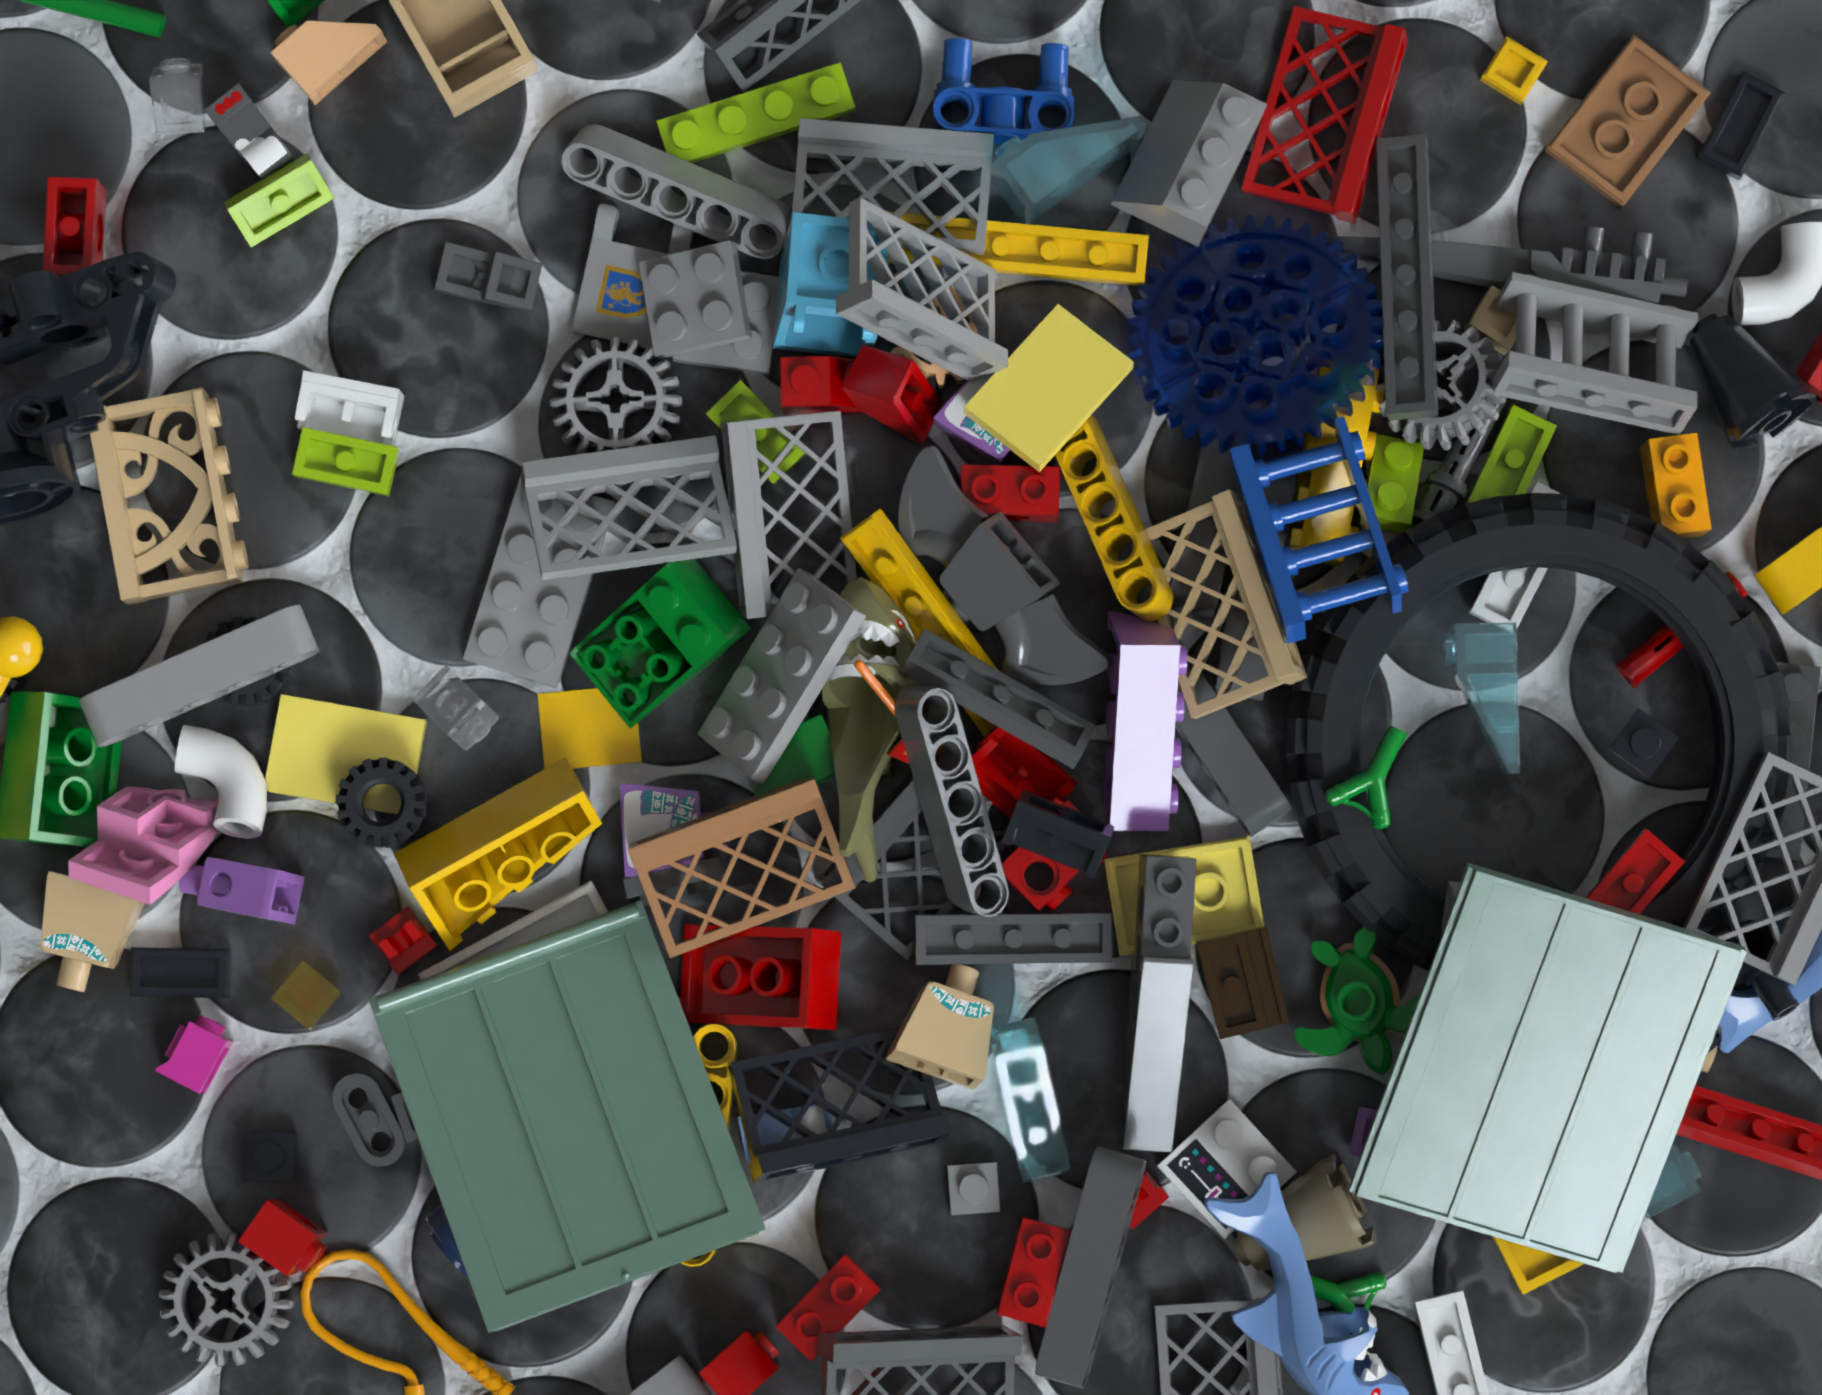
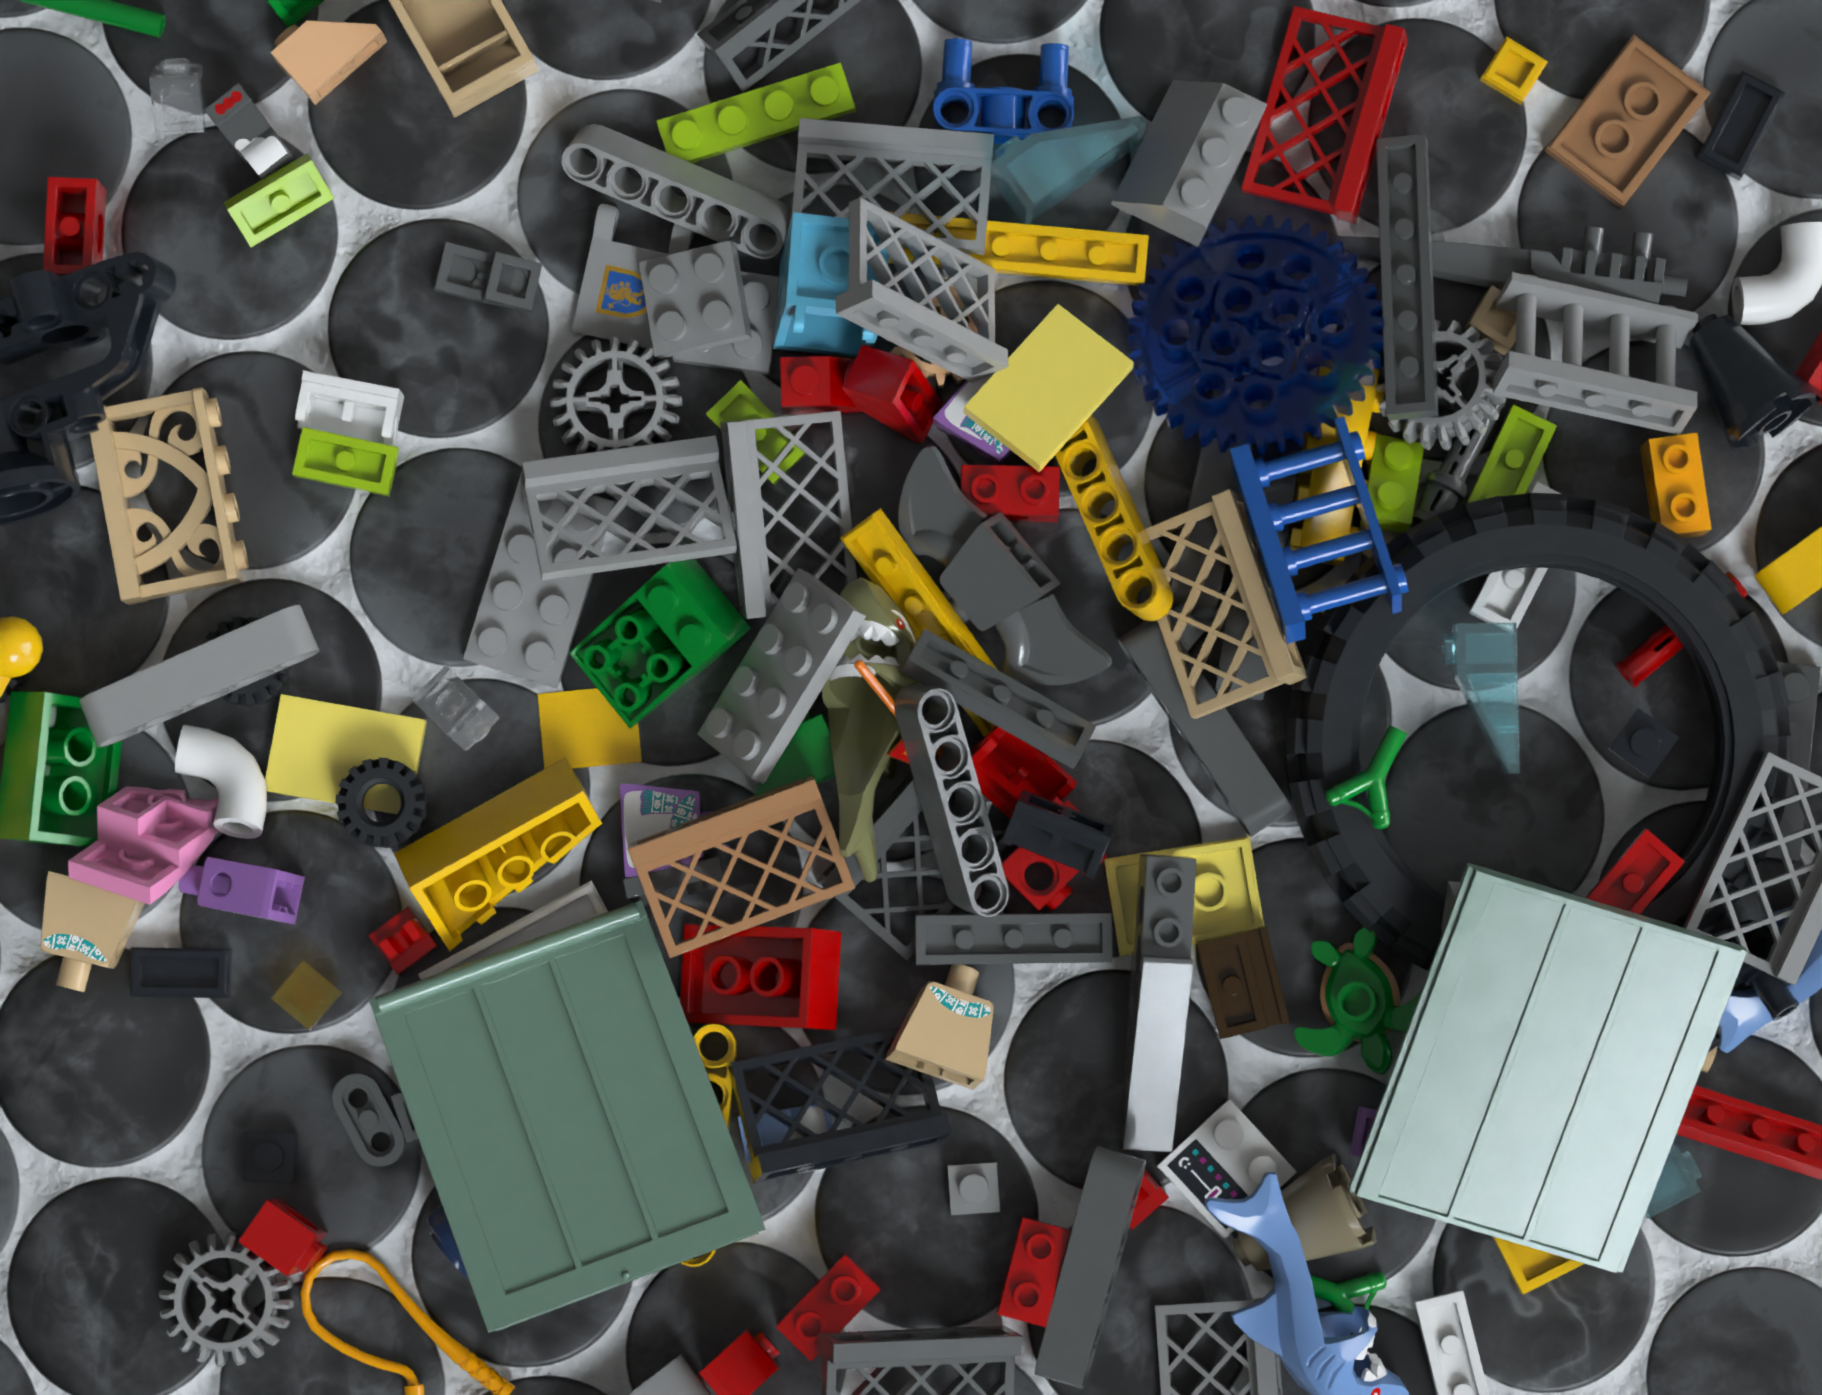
(196, 1054): dark pink window -> none
(1029, 1100): clear light blue slope -> none
(1142, 724): wedge -> none

